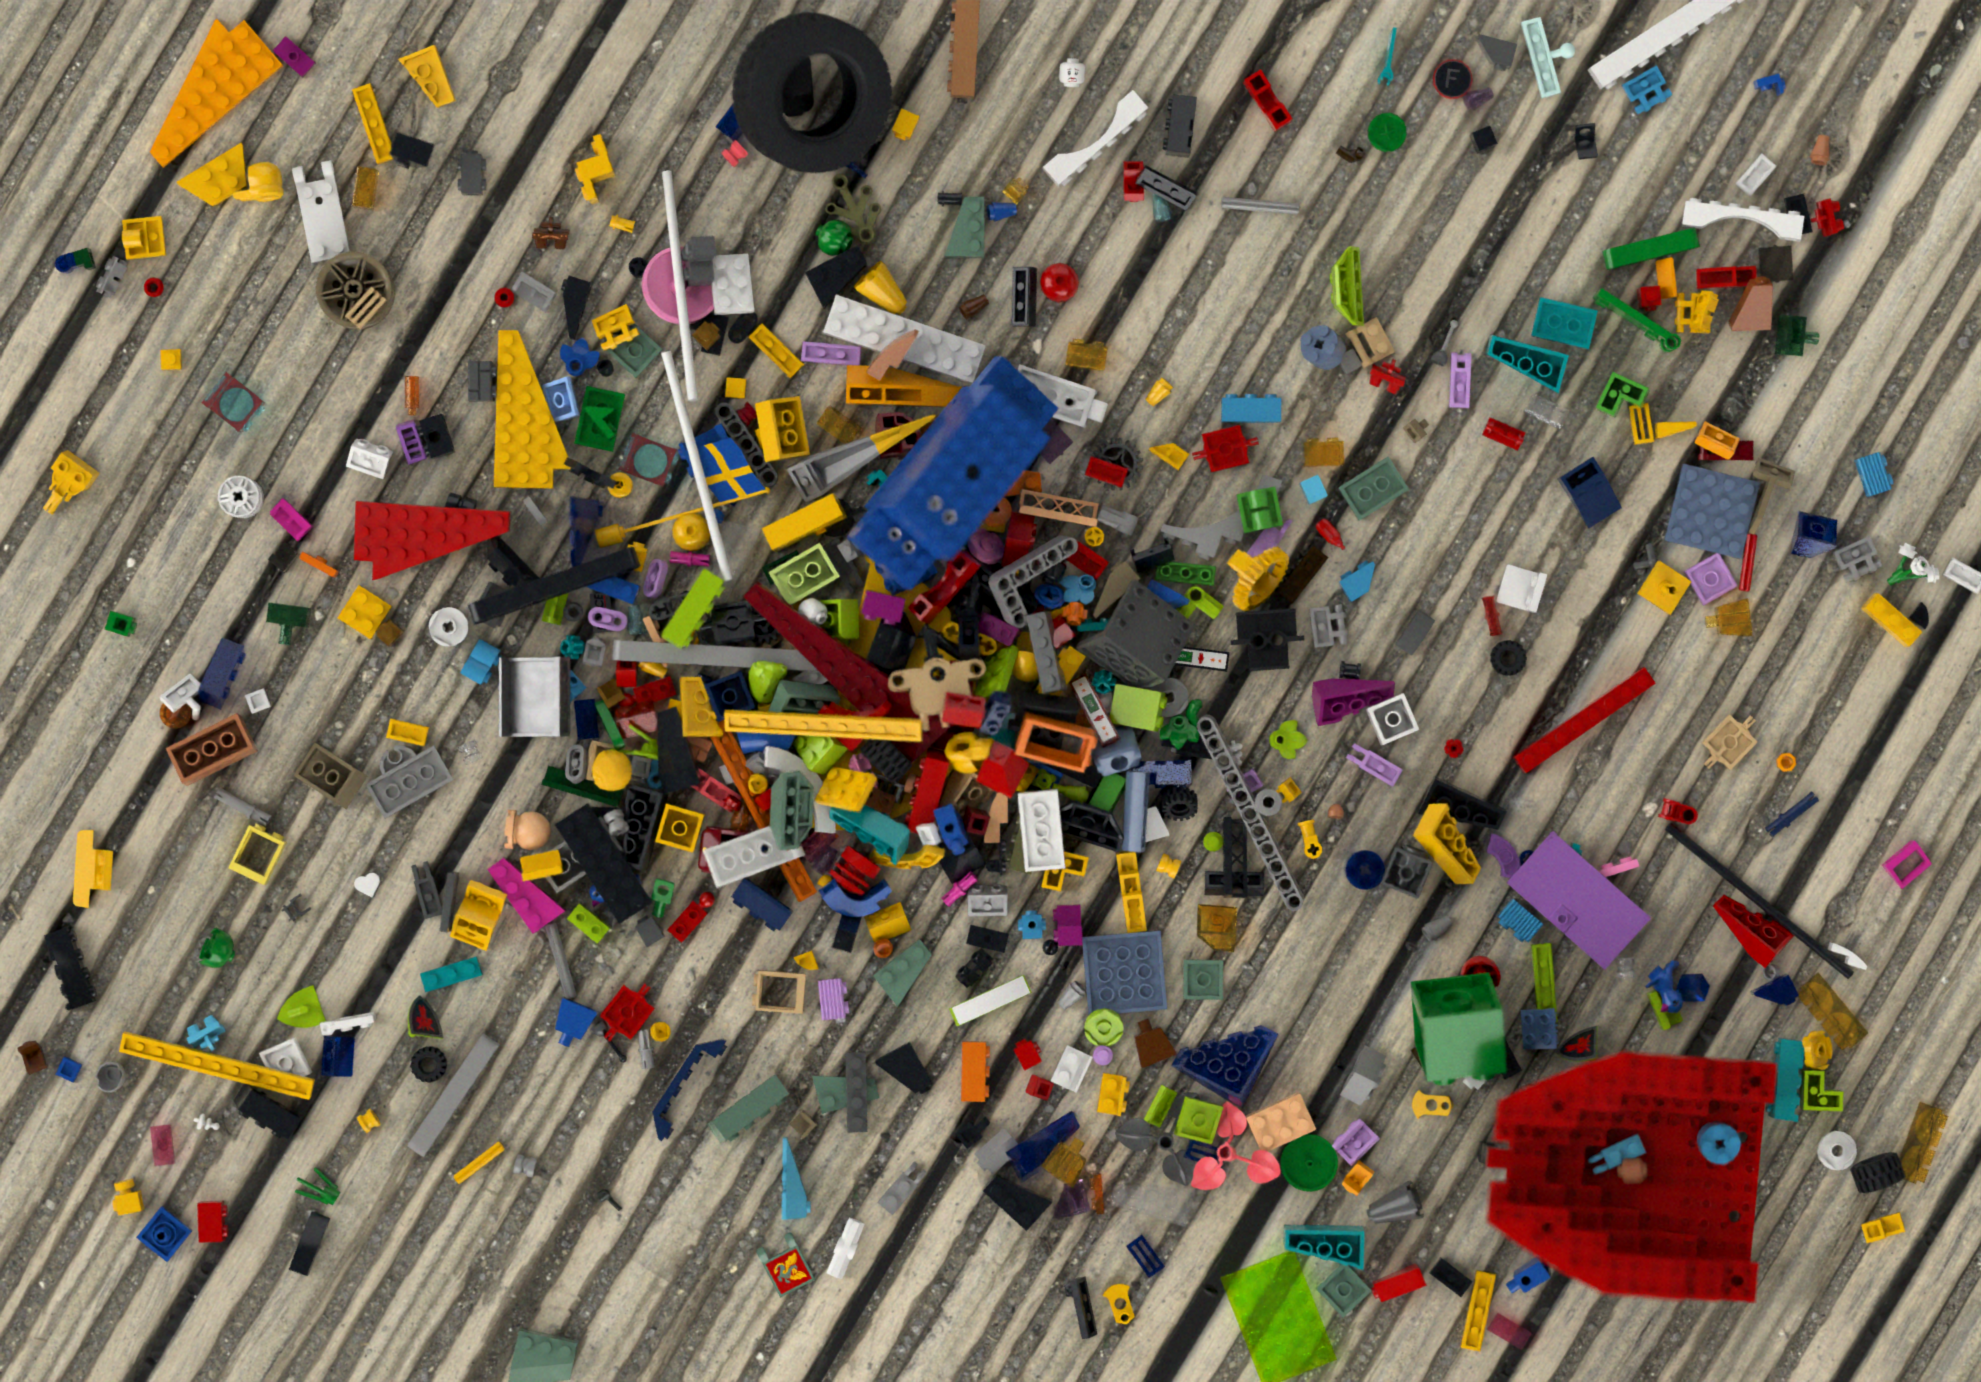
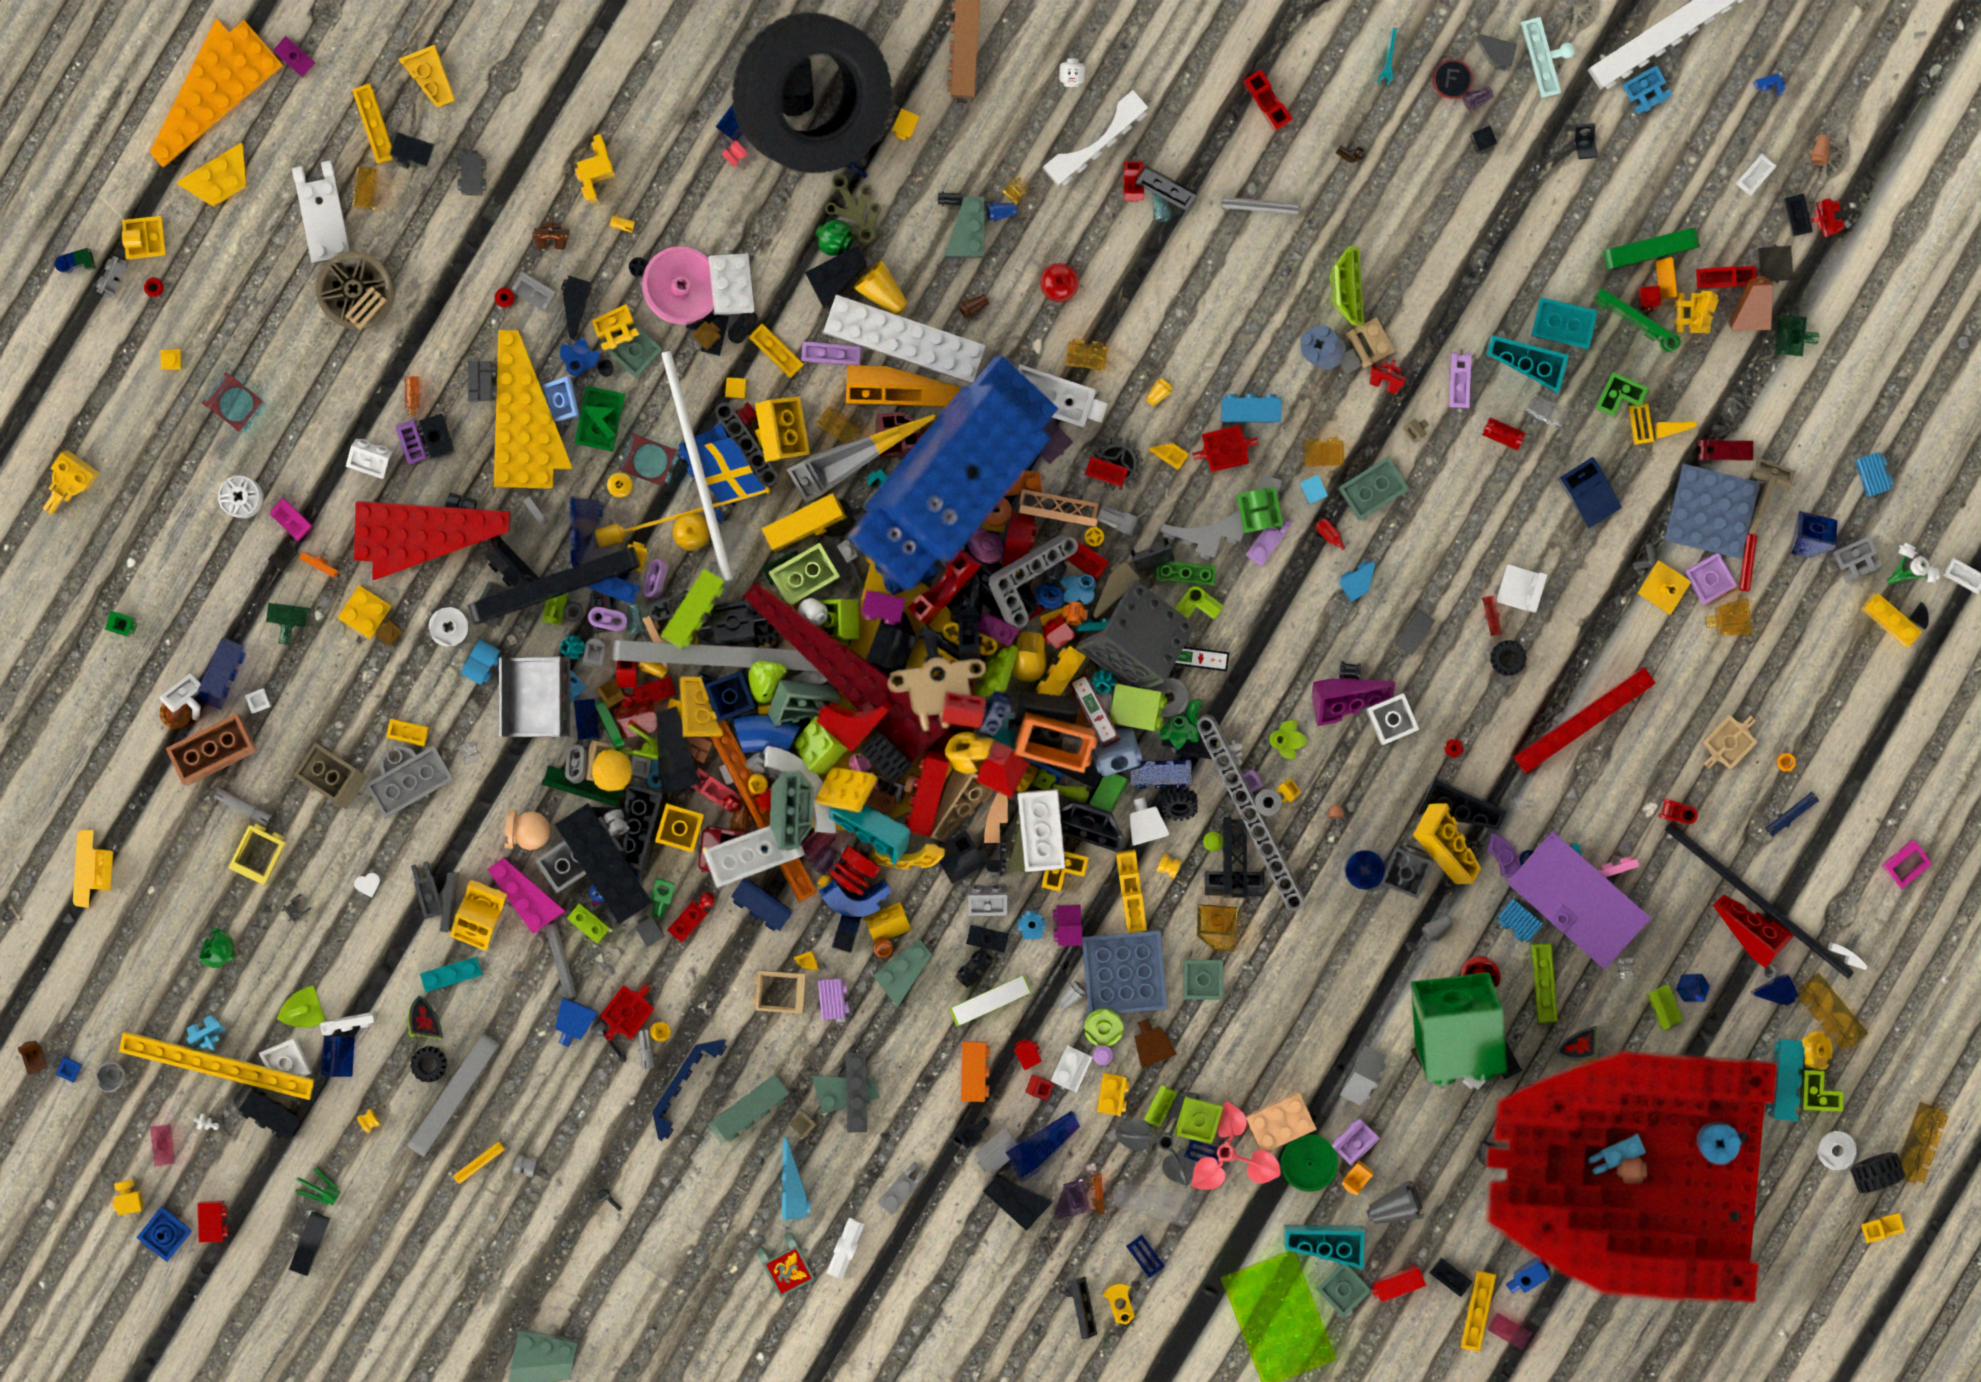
(70, 968): black wedge -> none
(264, 183): yellow piece -> none
(541, 865): yellow panel -> none
(590, 475): black plate -> none
(679, 286): white piece -> none
(689, 559): dark pink pin -> none
(699, 260): dark grey brick -> none
(823, 725): yellow plate -> none
(892, 354): nougat slope -> none
(906, 1068): black slope -> none
(928, 834): white plate -> none
(951, 828): blue torso -> none
(959, 889): dark pink pin -> none
(976, 820): dark red brick -> none
(1024, 296): black slope -> none
(1042, 639): dark grey arch -> none
(1045, 947): black hinge -> none
(1066, 1162): clear yellow torso -> none
(1135, 811): sand blue brick -> none
(1168, 595): blue slope -> none
(1180, 125): black wedge -> none
(1228, 1065): clear blue slope -> none
(1255, 576): yellow piece -> none
(1266, 625): black piece -> none
(1302, 574): dark brown tile -> none
(1310, 837): yellow connector -> none
(1322, 627): light grey plate -> none
(1376, 766): lavender hinge -> none
(1387, 132): green tile -> none
(1419, 1104): yellow piece -> none
(1440, 357): hinge -> none
(1539, 1029): medium blue hinge -> none
(1663, 983): blue animal -> none
(1717, 440): light orange slope -> none
(1784, 225): white arch -> none

